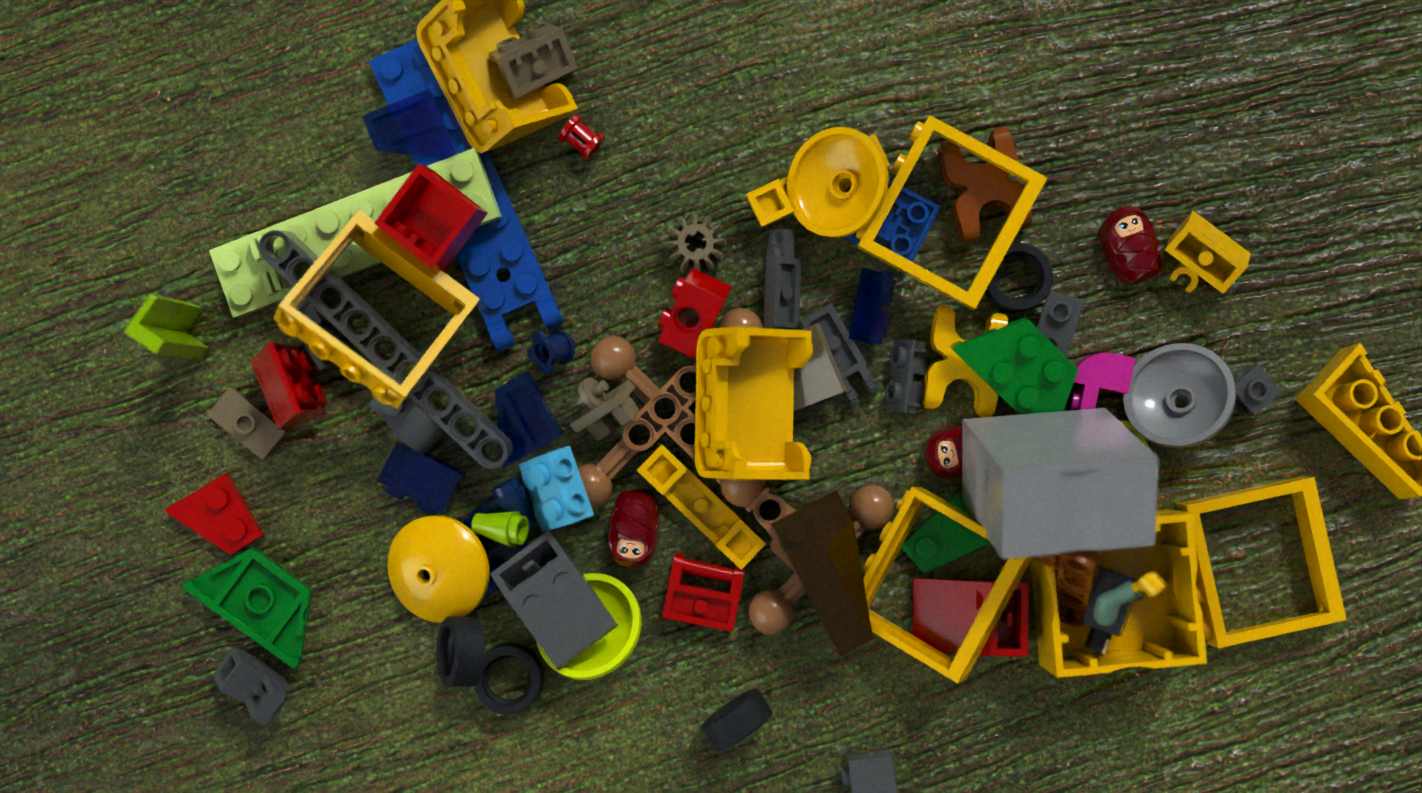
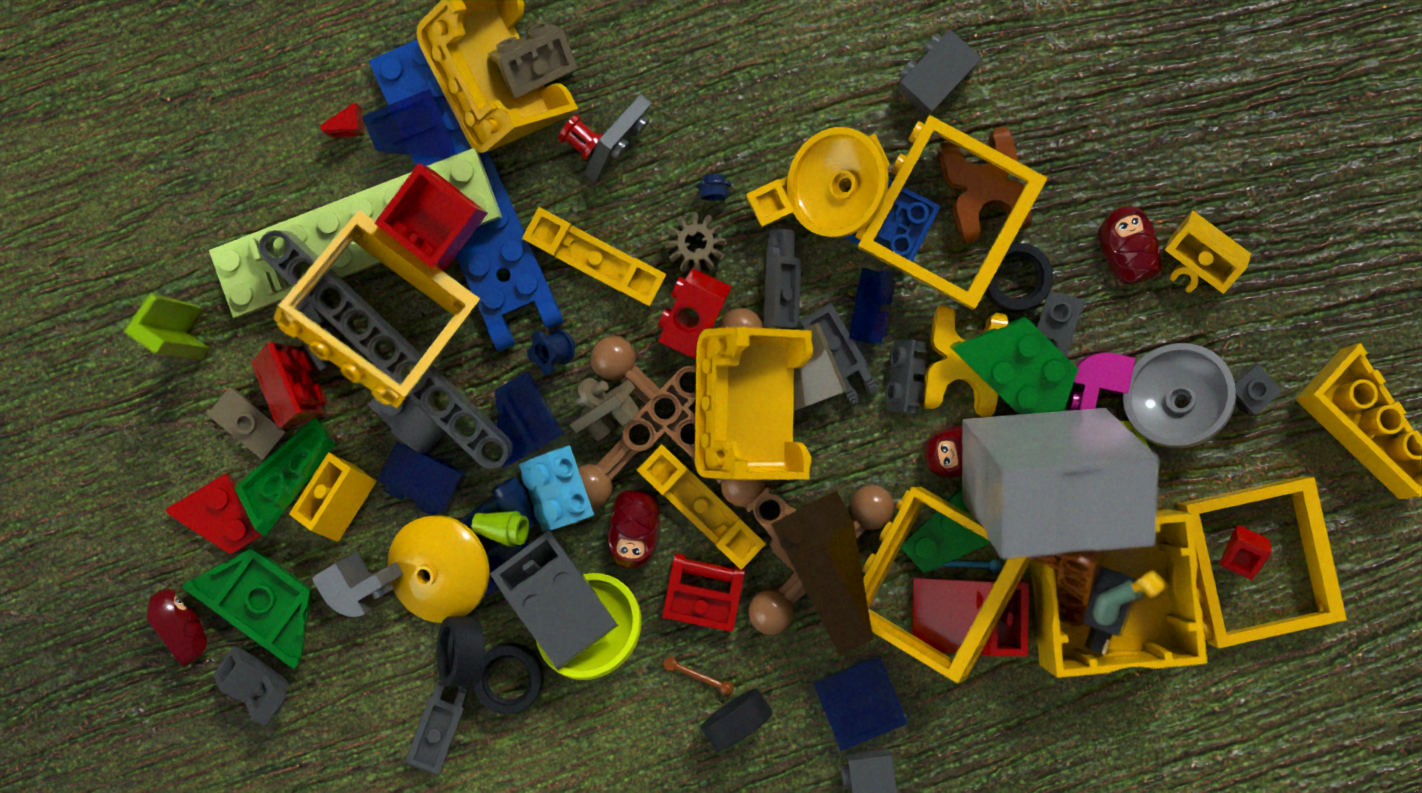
(176, 626): none -> dark red piece
(282, 476): none -> green wing
(332, 497): none -> yellow brick
(345, 123): none -> red slope
(351, 588): none -> dark grey brick
(436, 730): none -> dark grey hinge
(594, 257): none -> yellow slope
(616, 138): none -> dark grey wing
(671, 664): none -> dark orange hinge
(714, 187): none -> dark blue plate
(860, 702): none -> clear blue plate
(938, 72): none -> dark grey brick
(994, 565): none -> dark azure hinge
(1246, 552): none -> red slope

